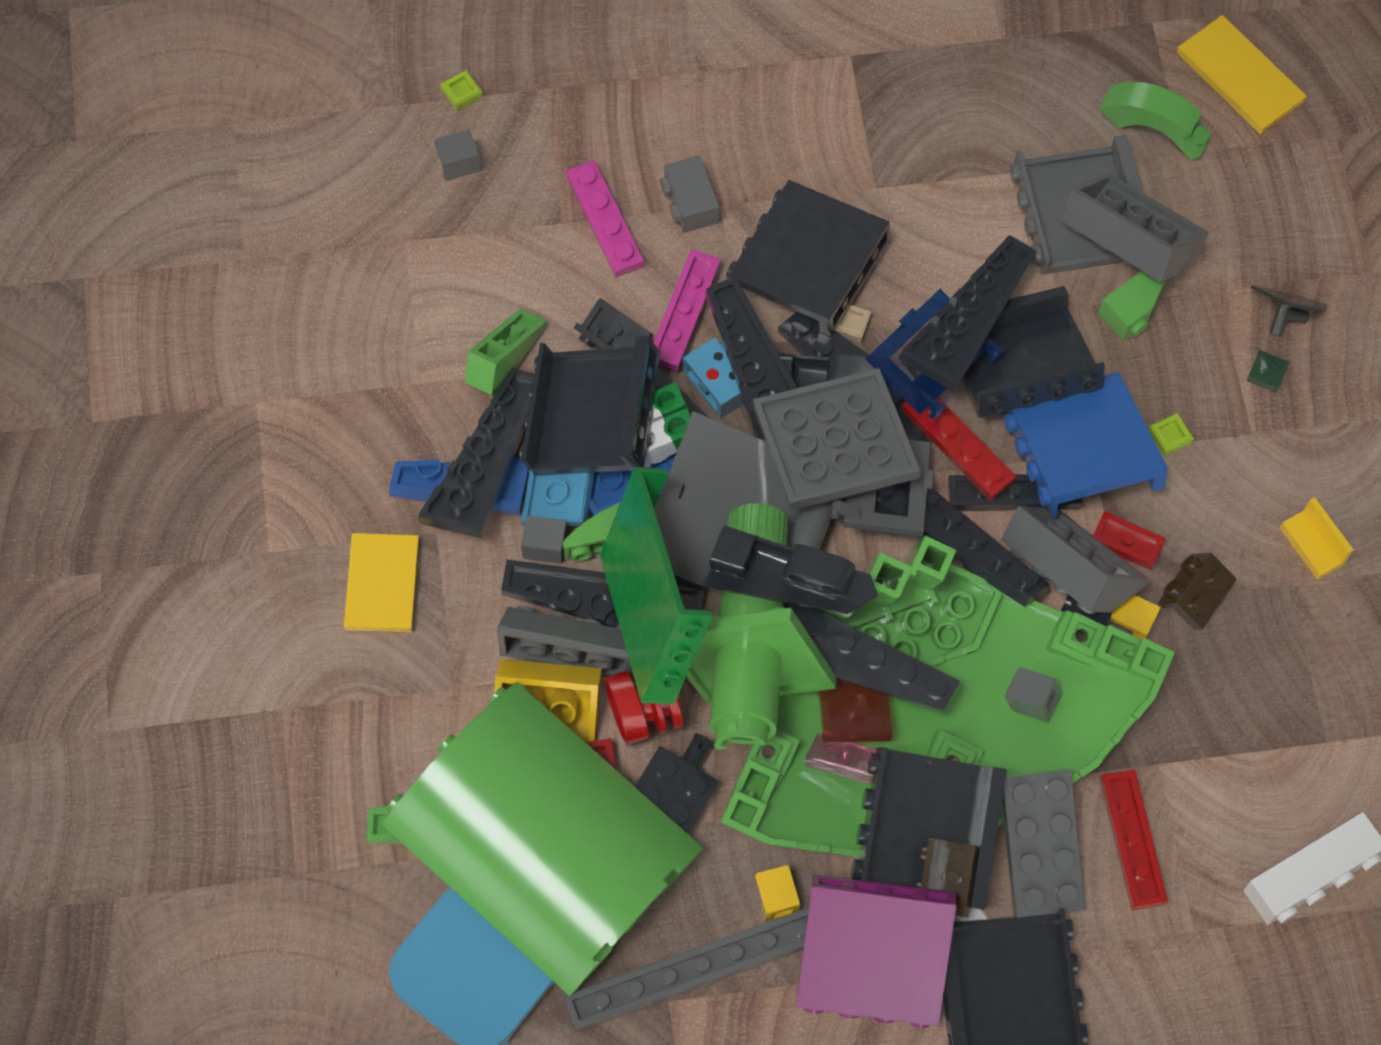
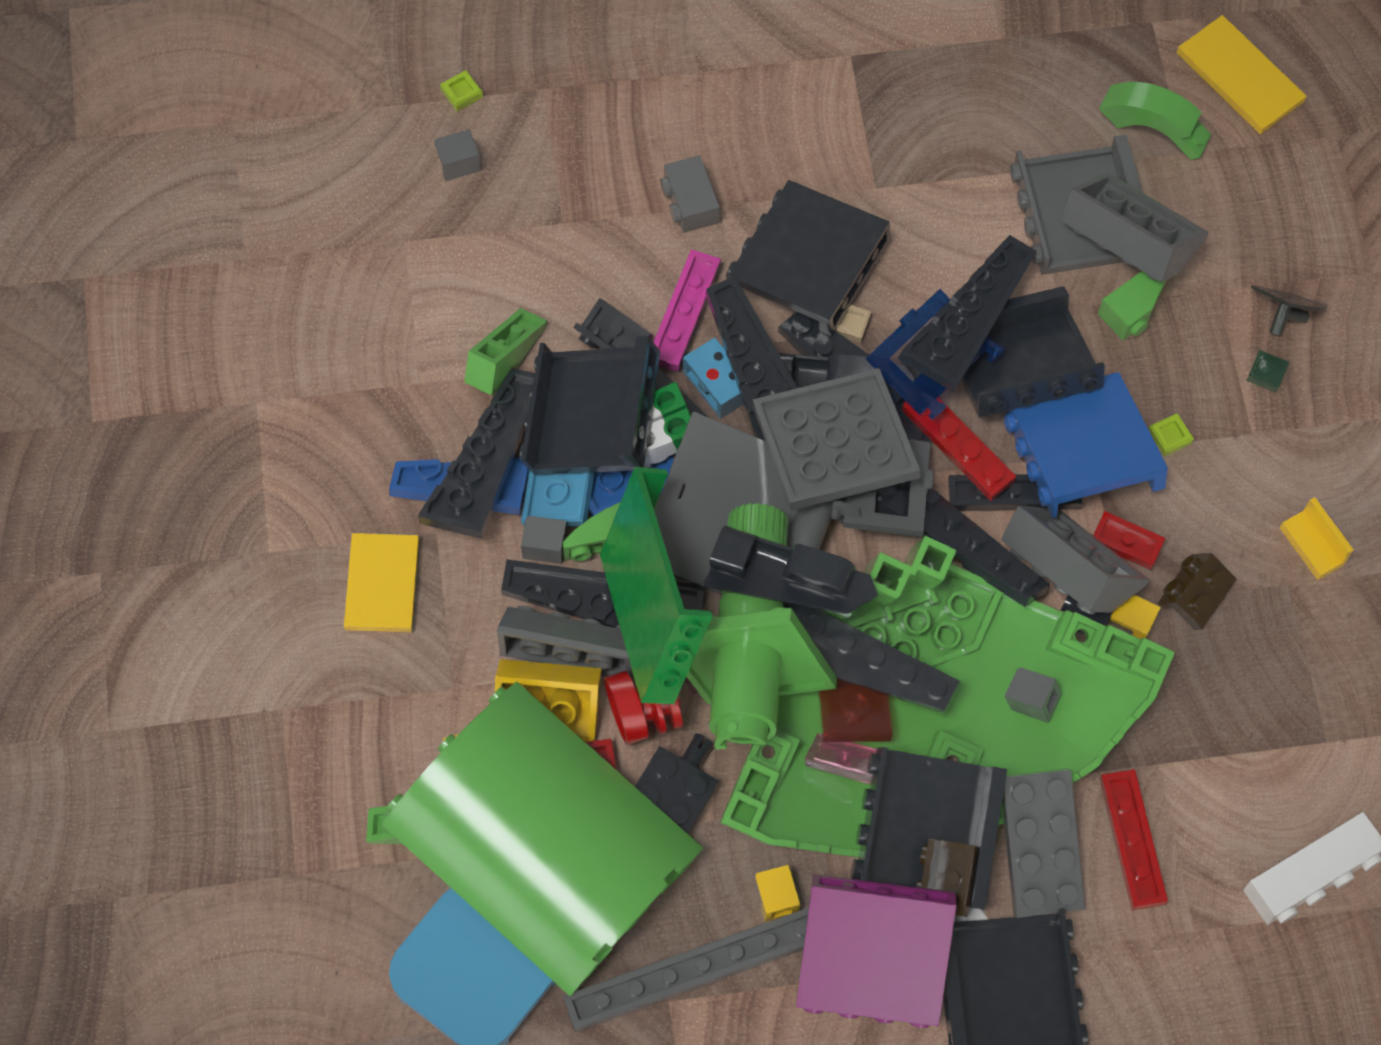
(605, 219): dark pink plate -> none

